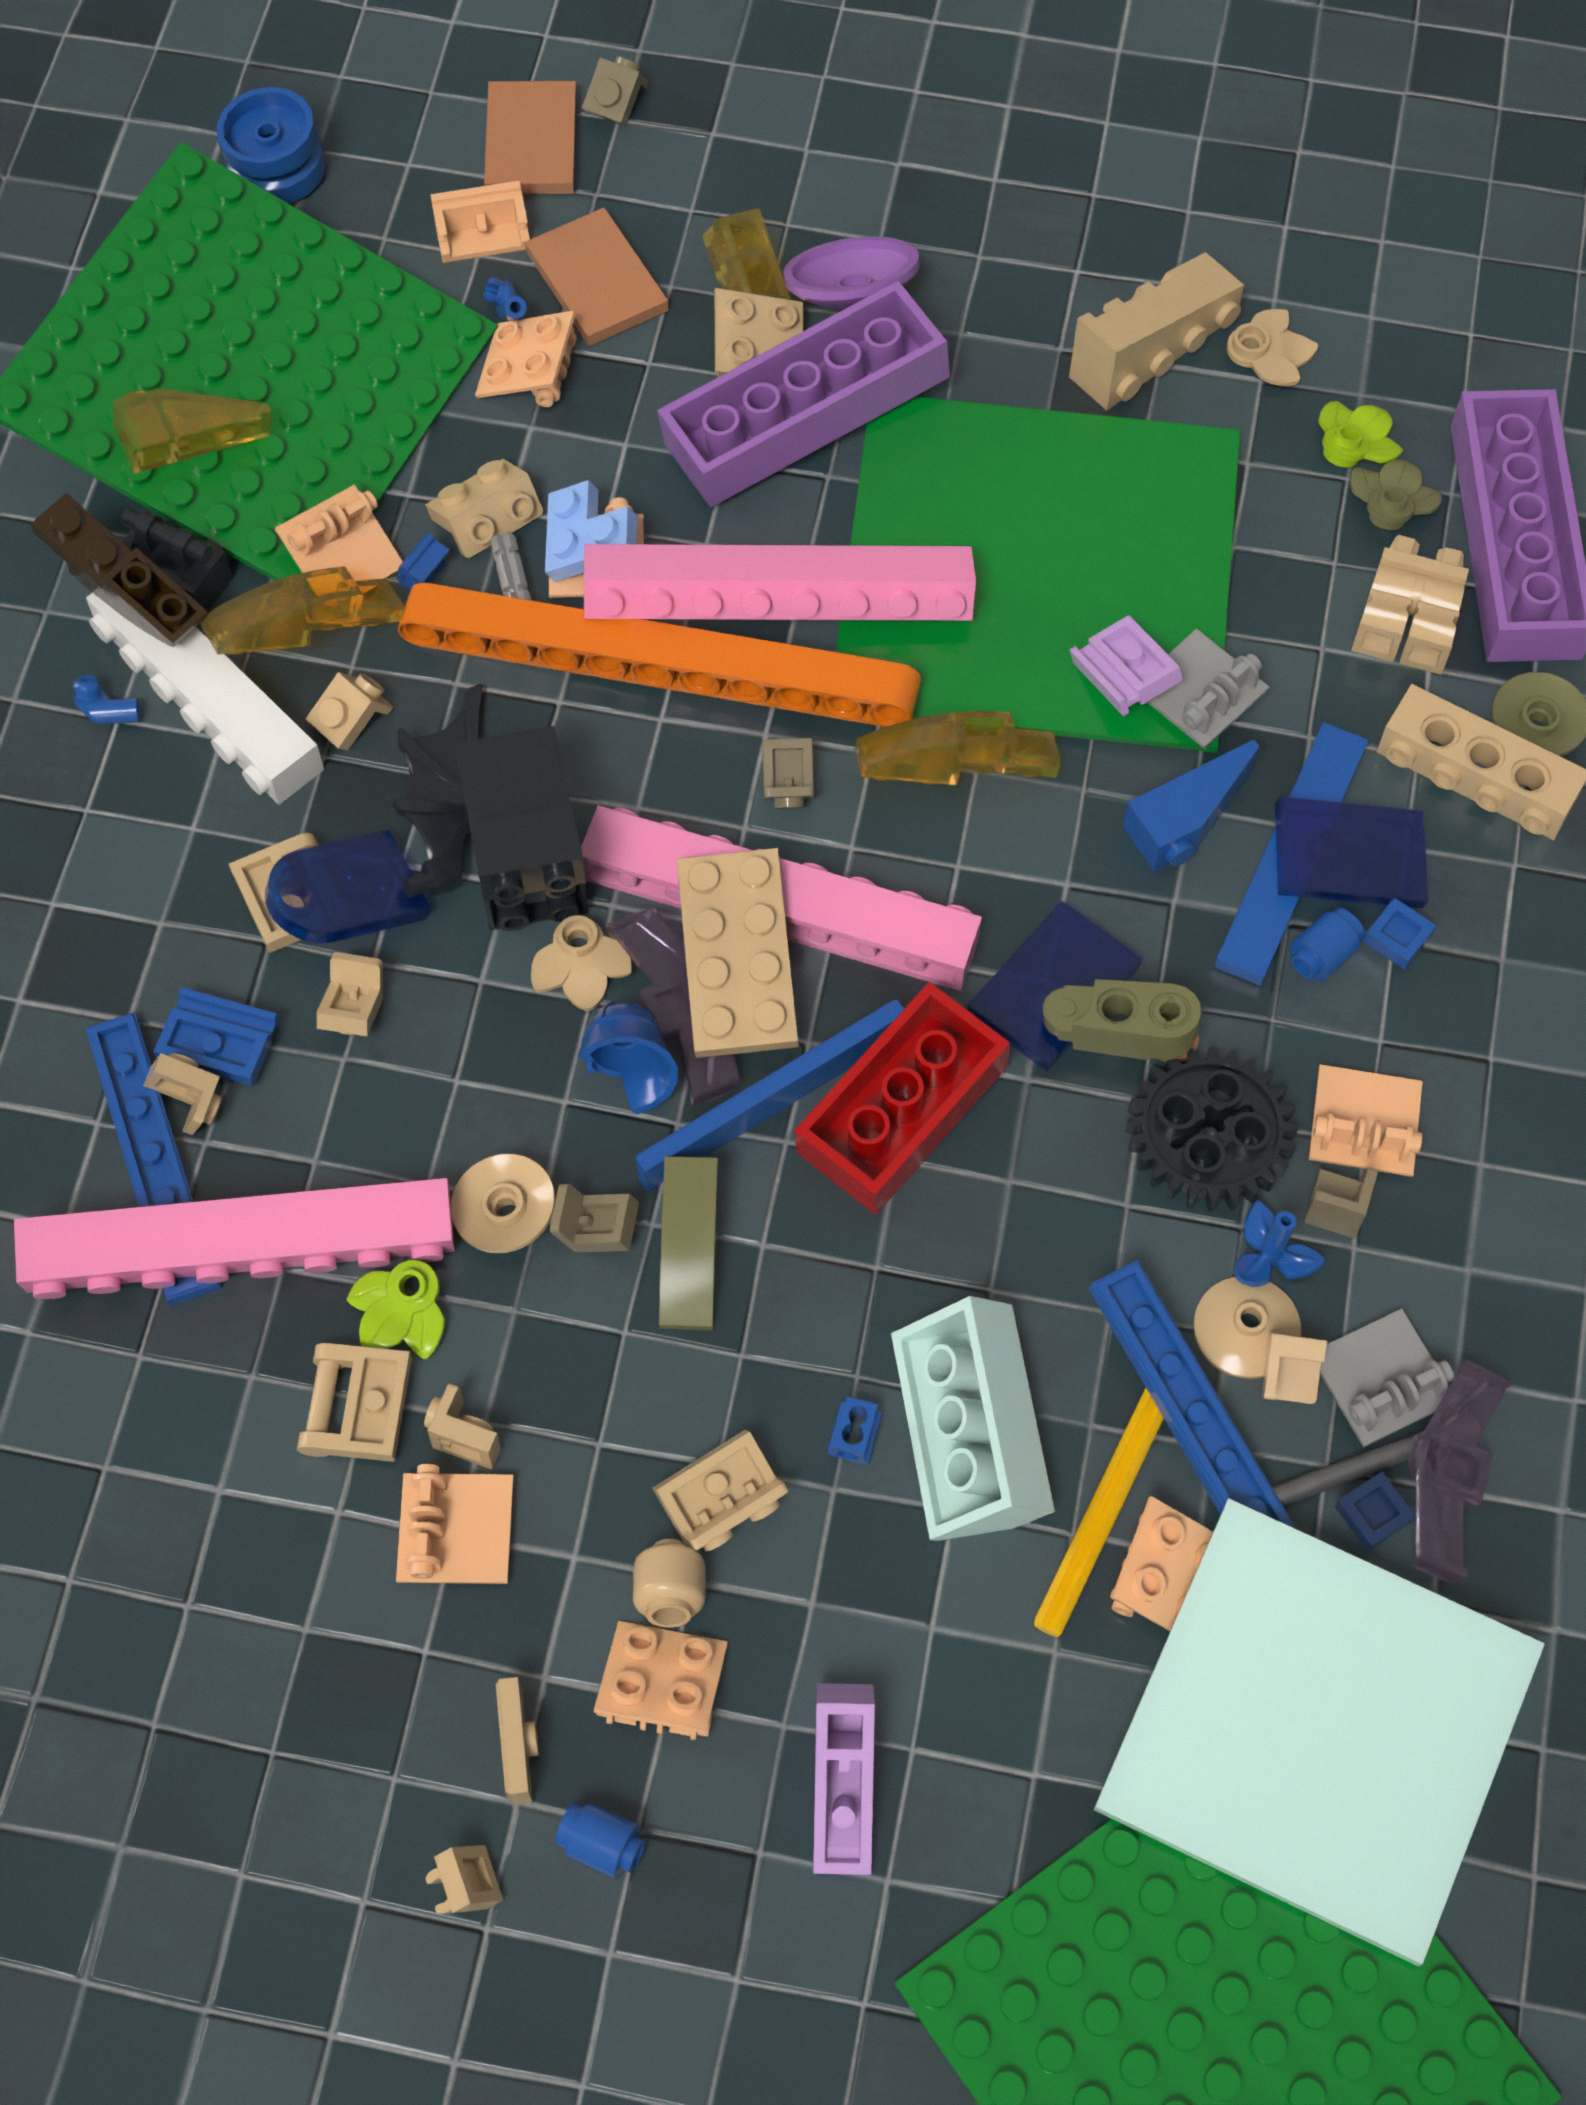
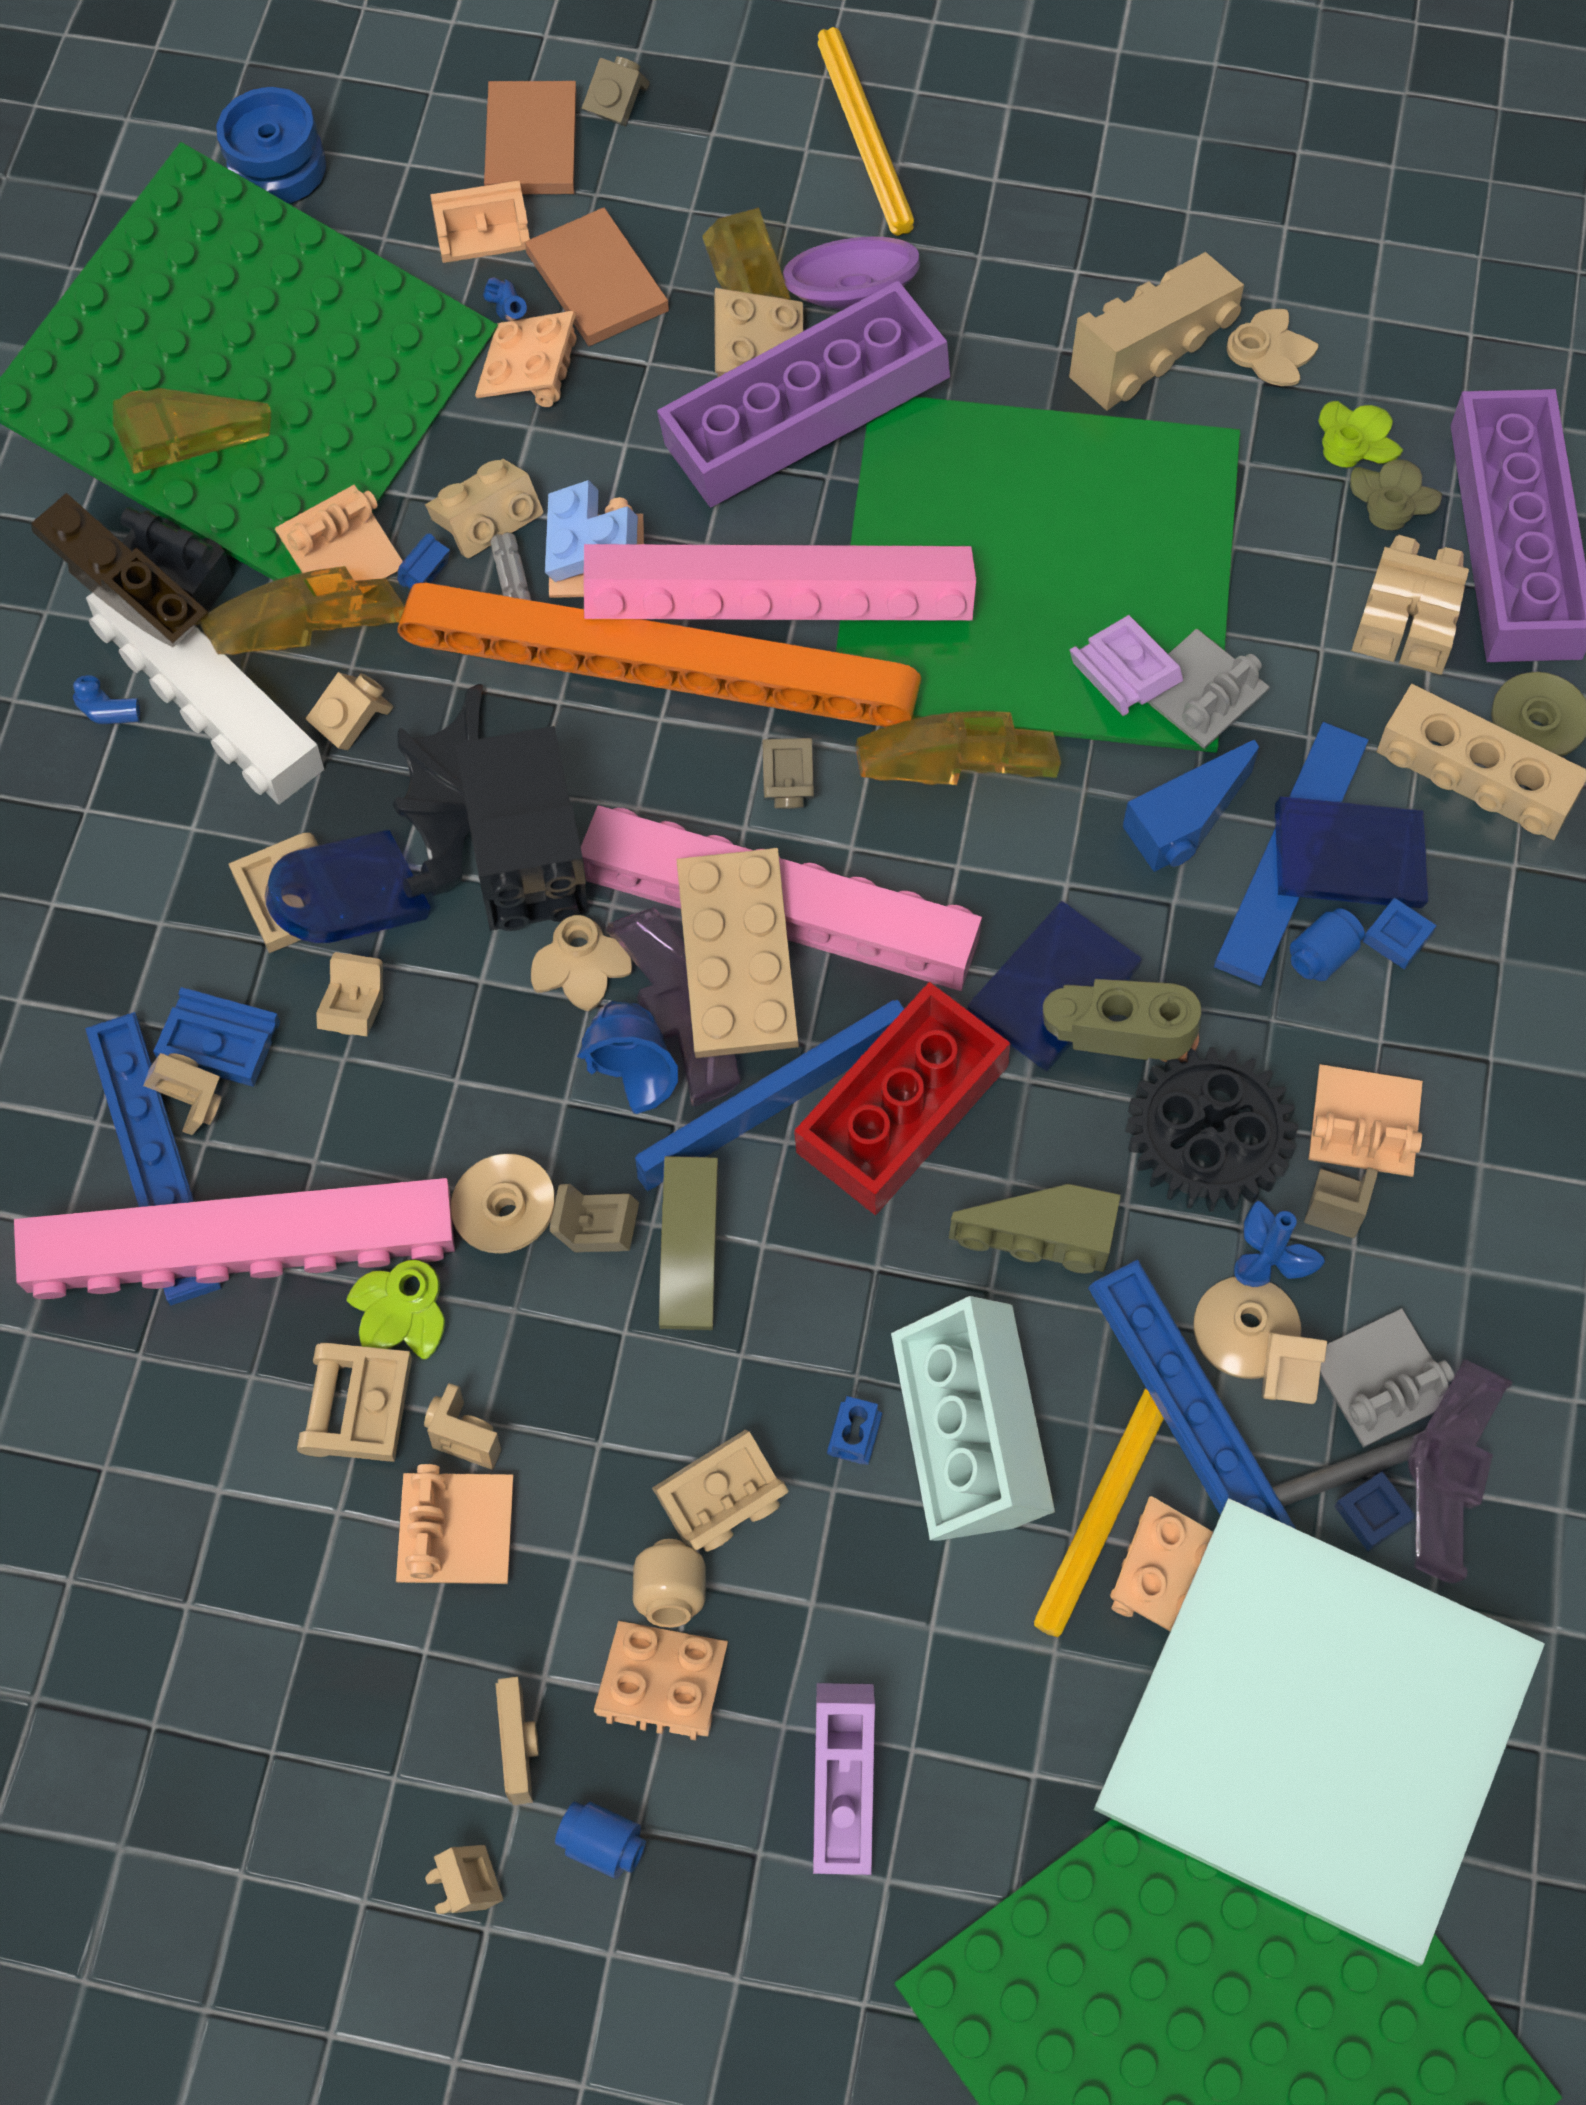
(865, 132): none -> yellow axle
(1052, 1224): none -> olive slope

